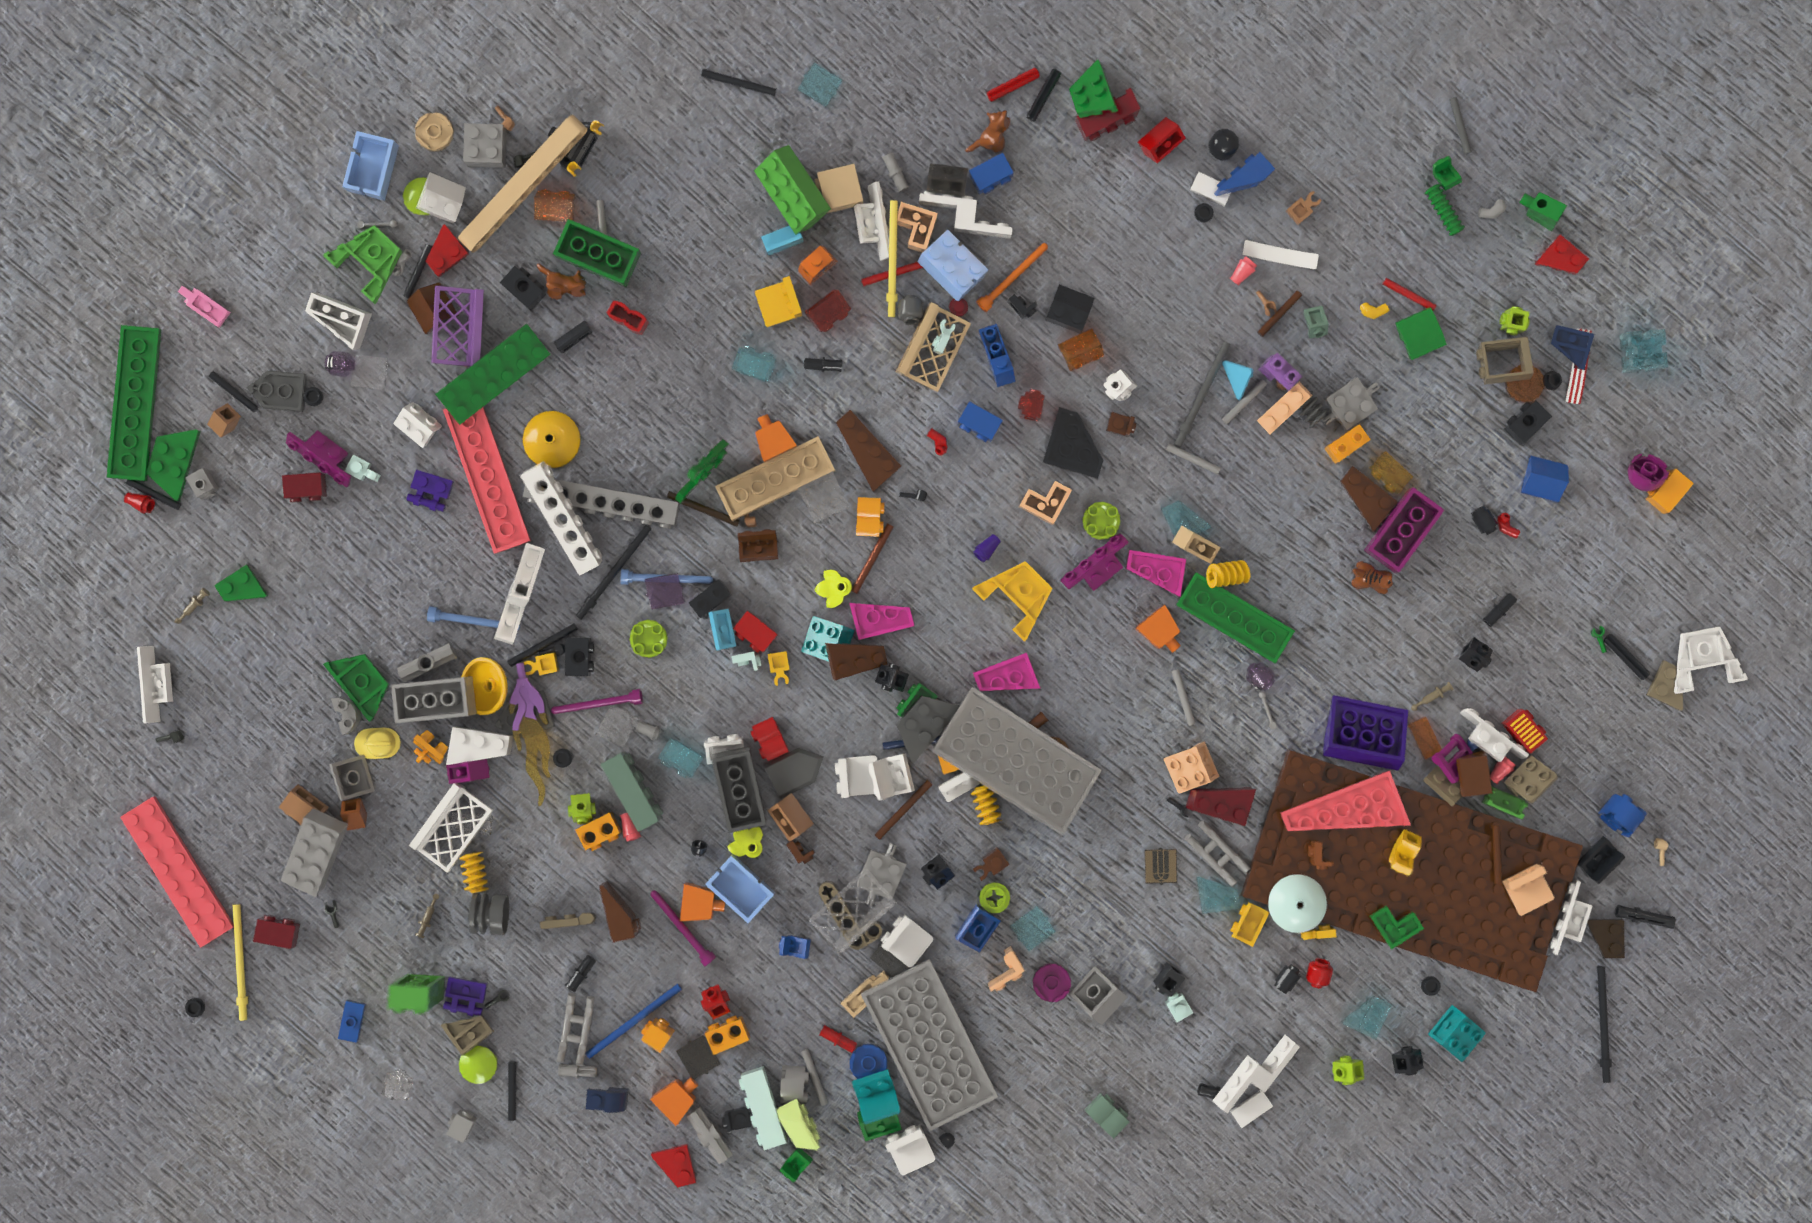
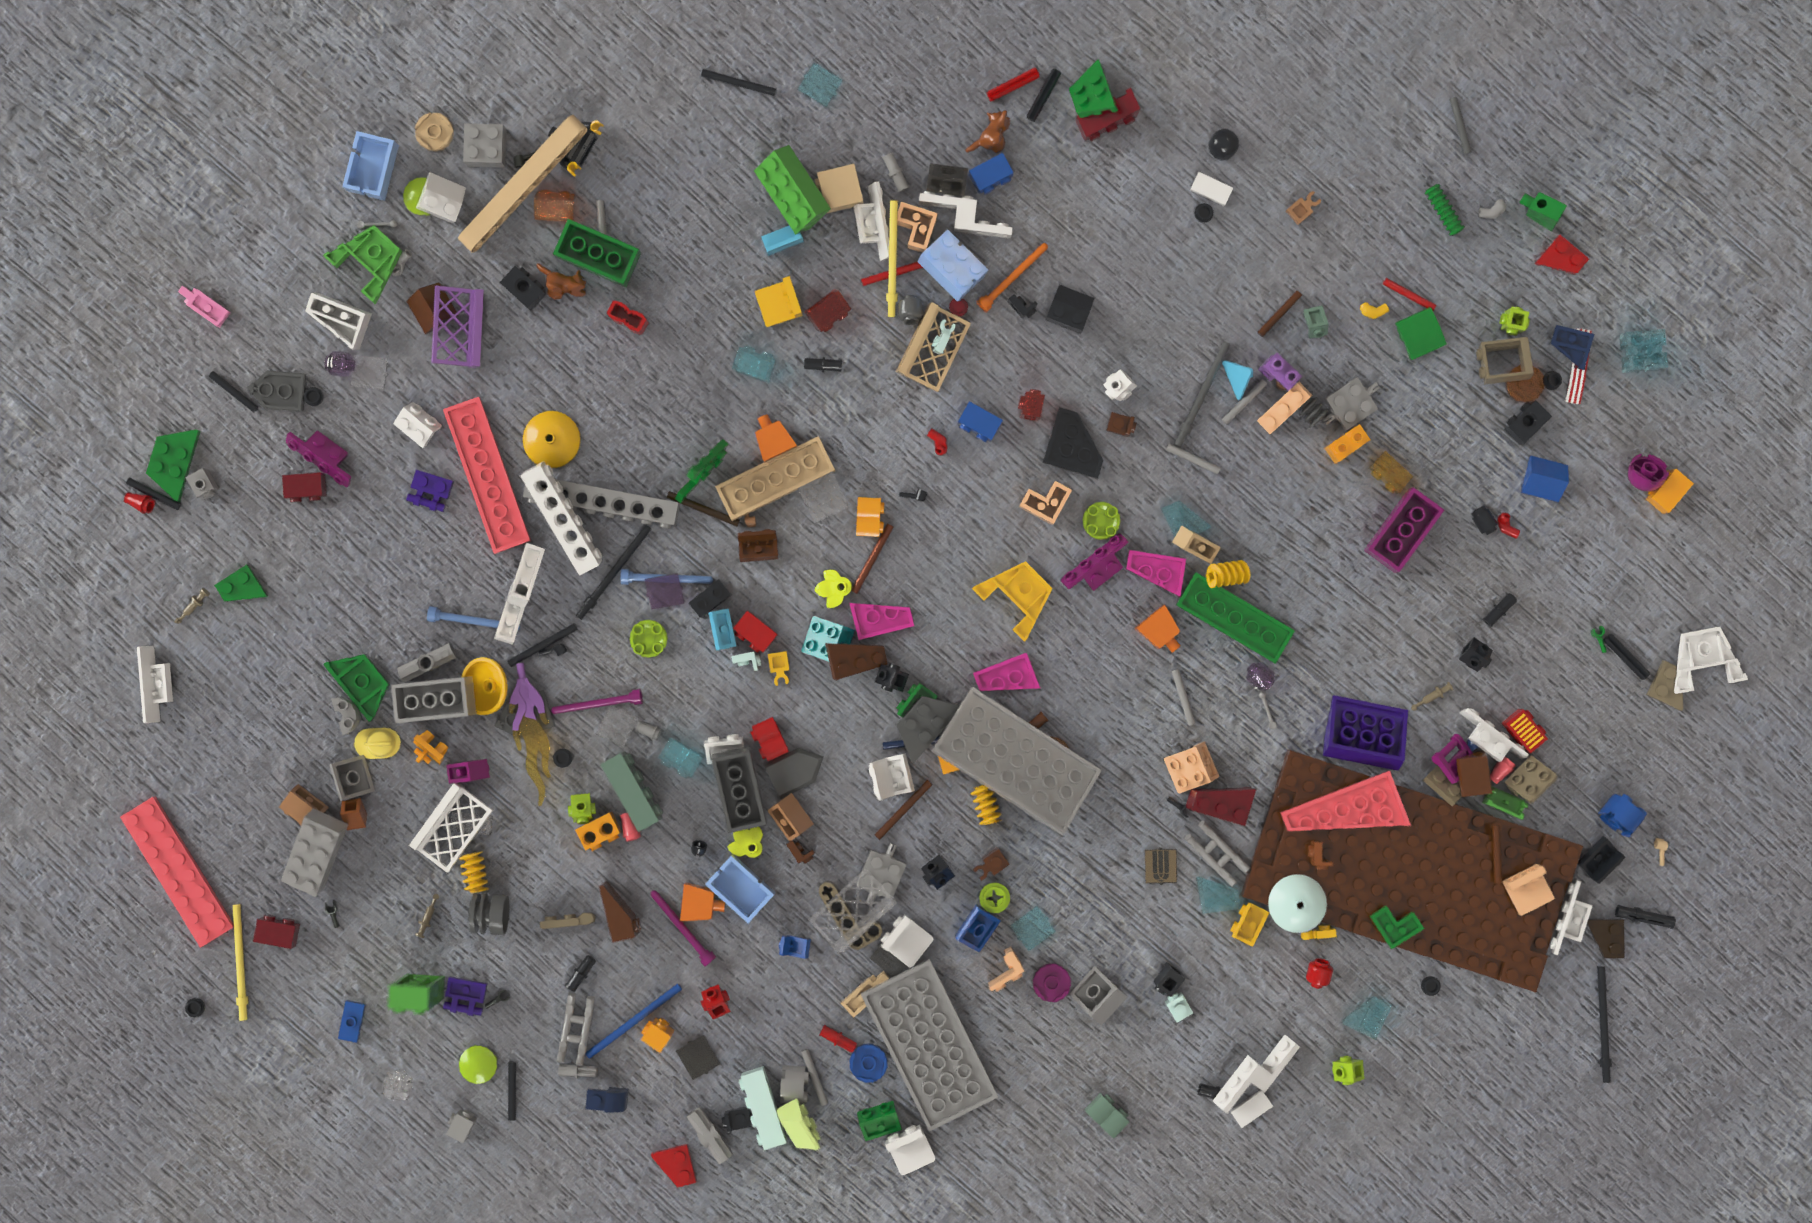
(133, 403): green plate -> none
(175, 736): pearl dark grey hand -> none
(224, 420): medium nougat brick -> none
(360, 468): light aqua plate -> none
(417, 272): black bar -> none
(445, 252): red wing -> none
(467, 1033): dark tan wing -> none
(475, 744): white wedge -> none
(492, 374): green plate -> none
(508, 123): medium nougat hand -> none
(544, 664): yellow plate -> none
(572, 666): black brick -> none
(573, 337): black slope -> none
(675, 1099): orange torso -> none
(729, 1039): light orange brick -> none
(795, 1164): green bracket -> none
(816, 264): orange torso -> none
(854, 776): white bracket -> none
(869, 453): reddish brown wing -> none
(876, 1096): teal bracket -> none
(947, 1140): black hinge -> none
(957, 786): white bracket -> none
(986, 548): dark purple cone -> none
(997, 355): blue slope -> none
(1081, 349): clear orange bracket -> none
(1161, 140): red brick -> none
(1243, 270): coral cone -> none
(1254, 171): blue slope -> none
(1267, 304): medium nougat hand -> none
(1280, 255): white sticker -> none
(1287, 978): black brick -> none
(1368, 577): dark orange animal -> none
(1370, 499): reddish brown wing -> none
(1404, 852): yellow brick -> none
(1407, 1061): black brick -> none
(1424, 737): clear orange tile -> none
(1446, 173): green bracket -> none
(1457, 1033): teal bracket -> none

